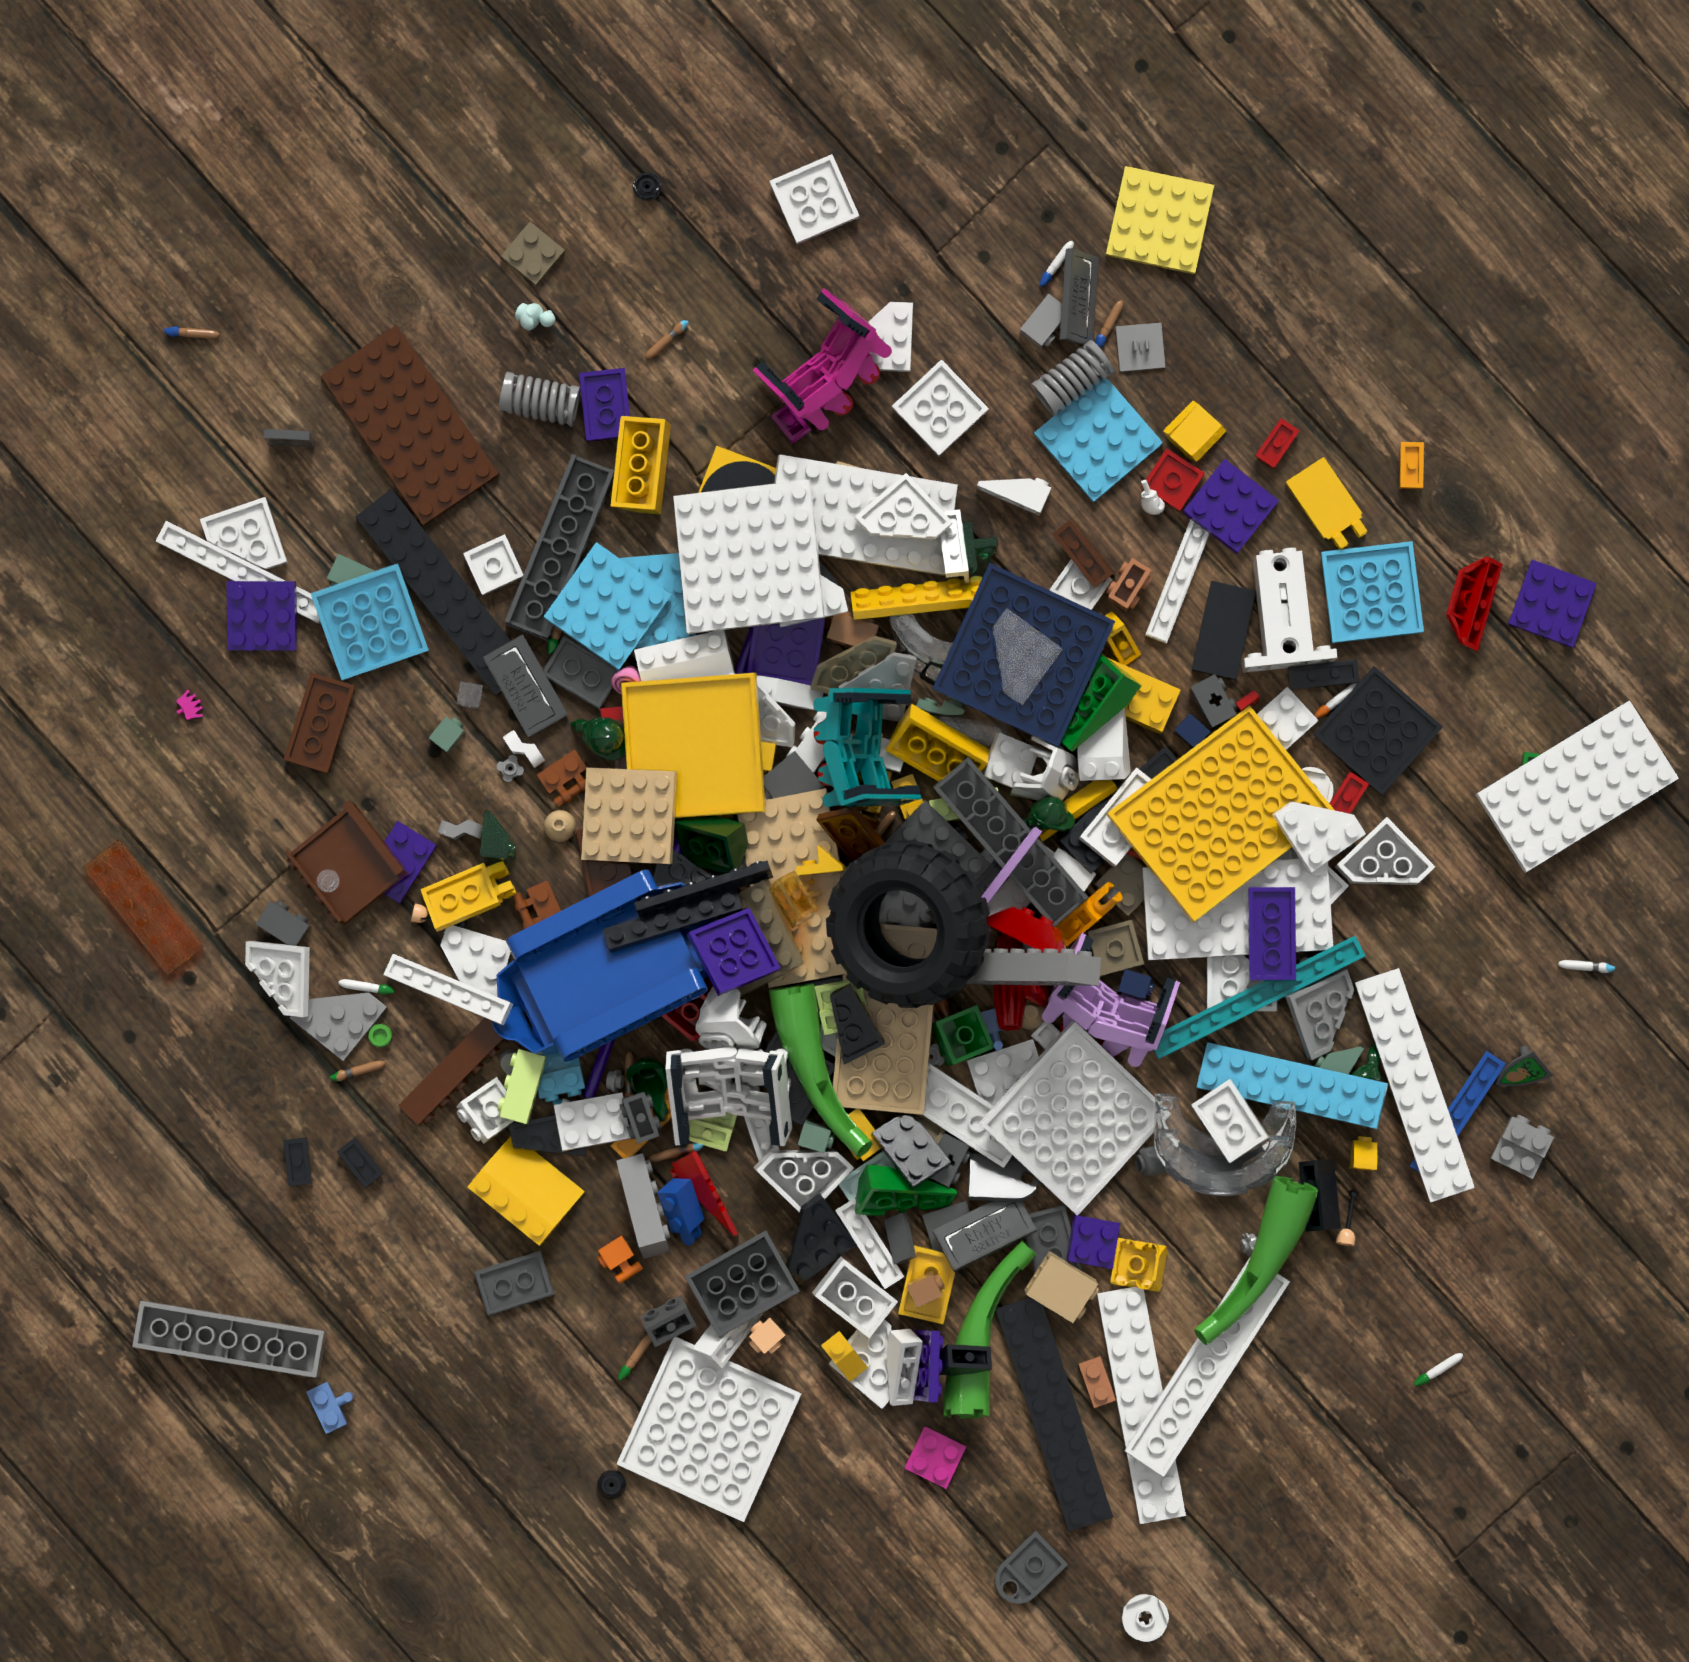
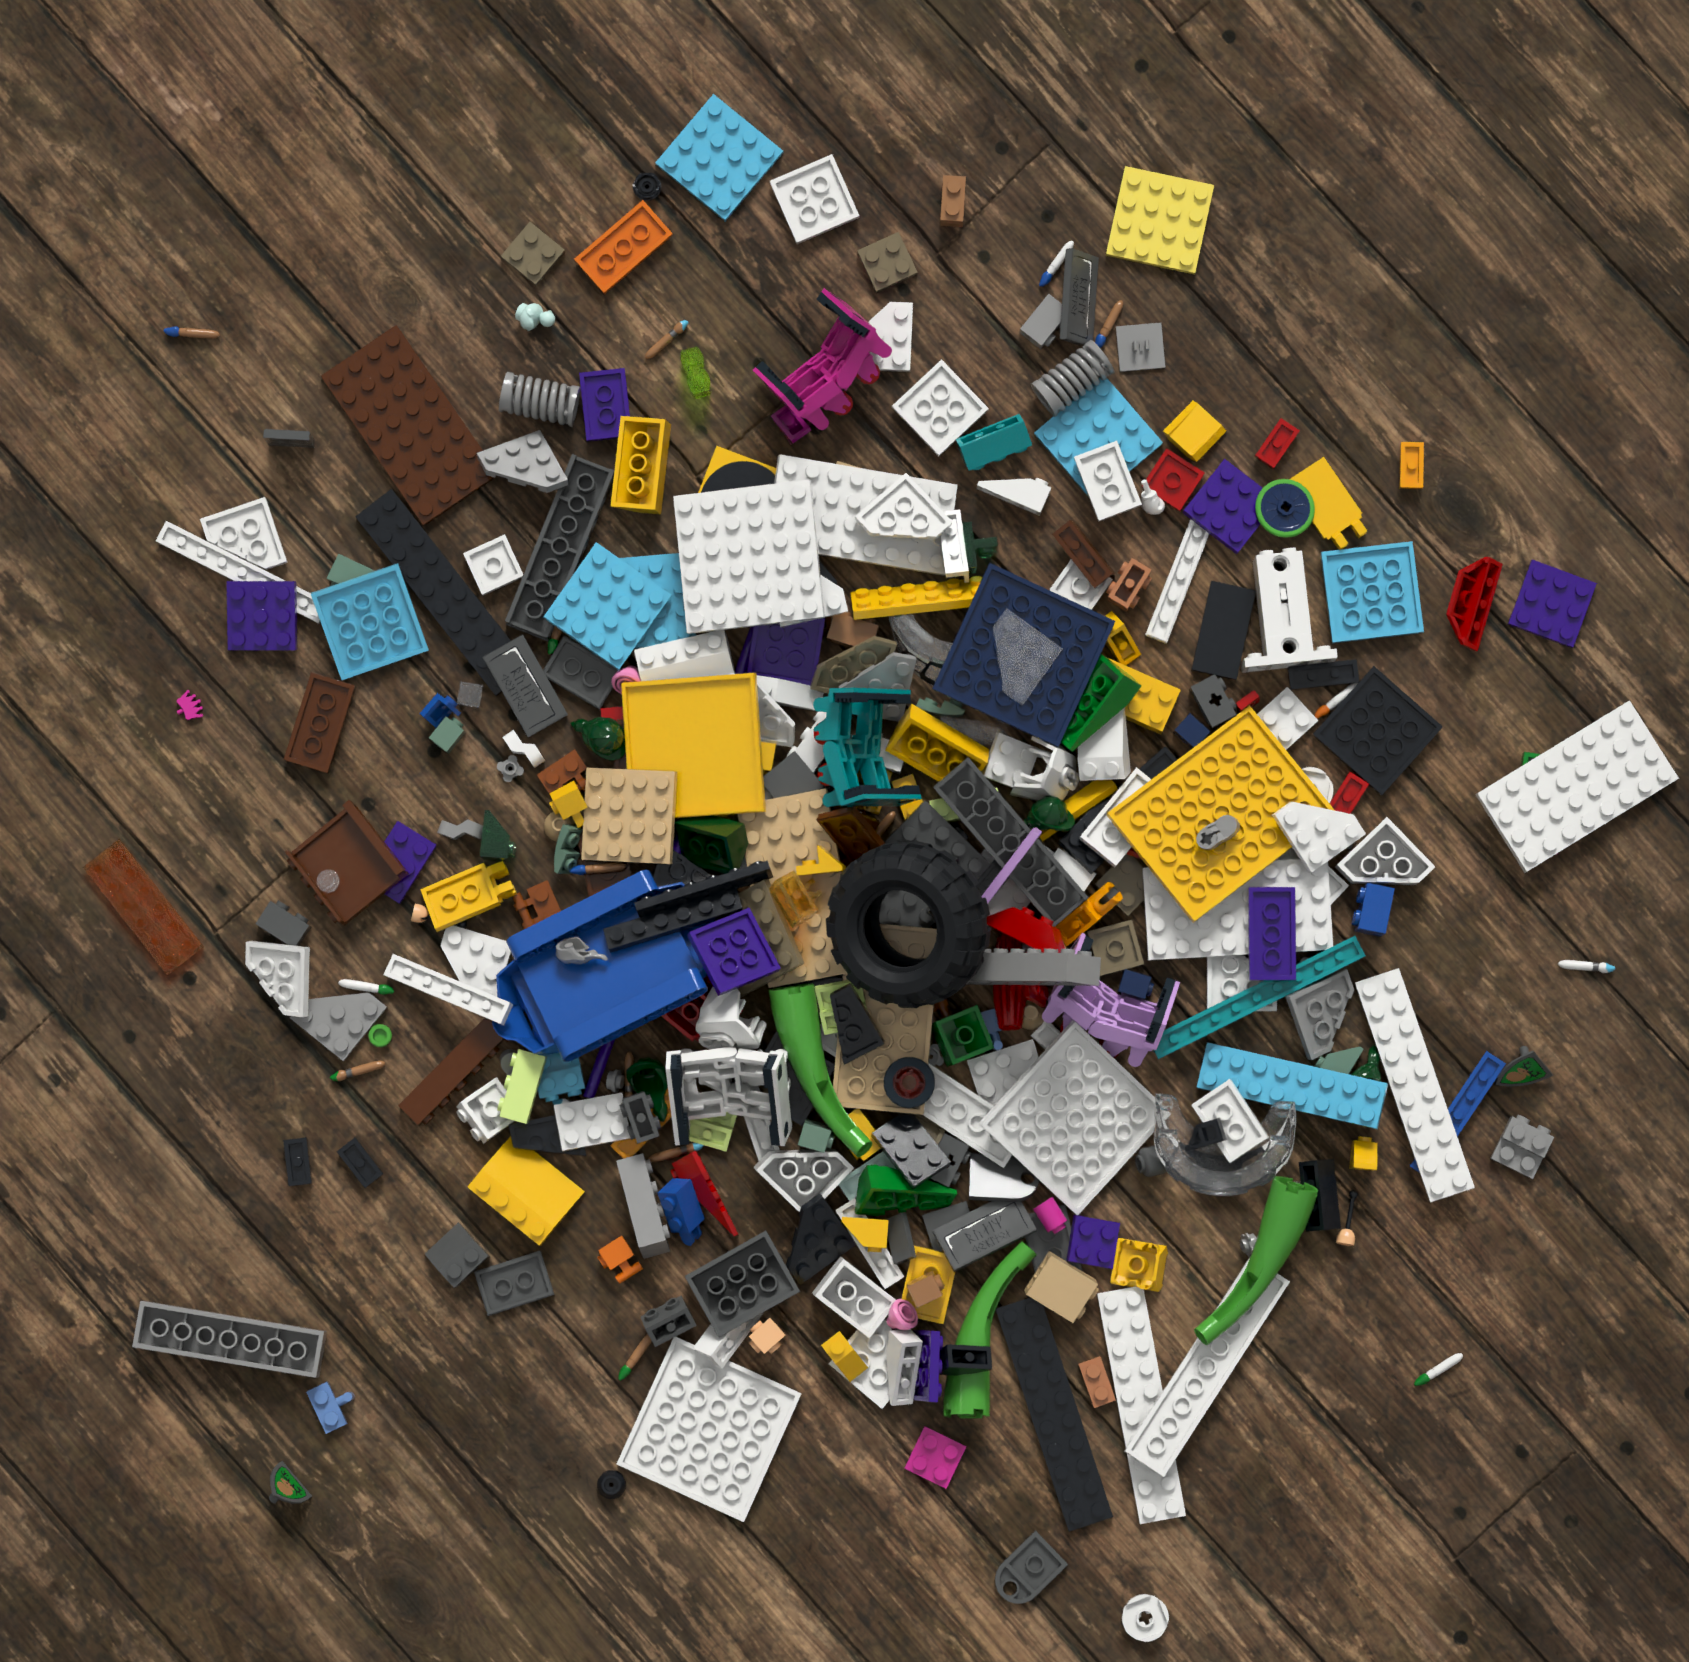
(286, 1486): none -> shield
(438, 709): none -> blue bracket
(457, 1255): none -> dark grey slope
(525, 462): none -> light grey plate
(565, 855): none -> sand green slope
(568, 803): none -> yellow brick
(574, 951): none -> light grey piece
(598, 868): none -> medium nougat piece
(623, 247): none -> orange plate
(694, 368): none -> clear neon green brick
(719, 157): none -> medium azure plate
(869, 1232): none -> yellow slope
(887, 262): none -> dark tan plate
(894, 1082): none -> black wheel
(902, 1315): none -> bright pink brick
(952, 201): none -> medium nougat brick
(994, 442): none -> teal brick
(1050, 1216): none -> dark pink brick
(1107, 481): none -> white plate
(1206, 1134): none -> black tile
(1226, 826): none -> light grey piece
(1276, 519): none -> dark blue wheel
(1373, 909): none -> blue brick

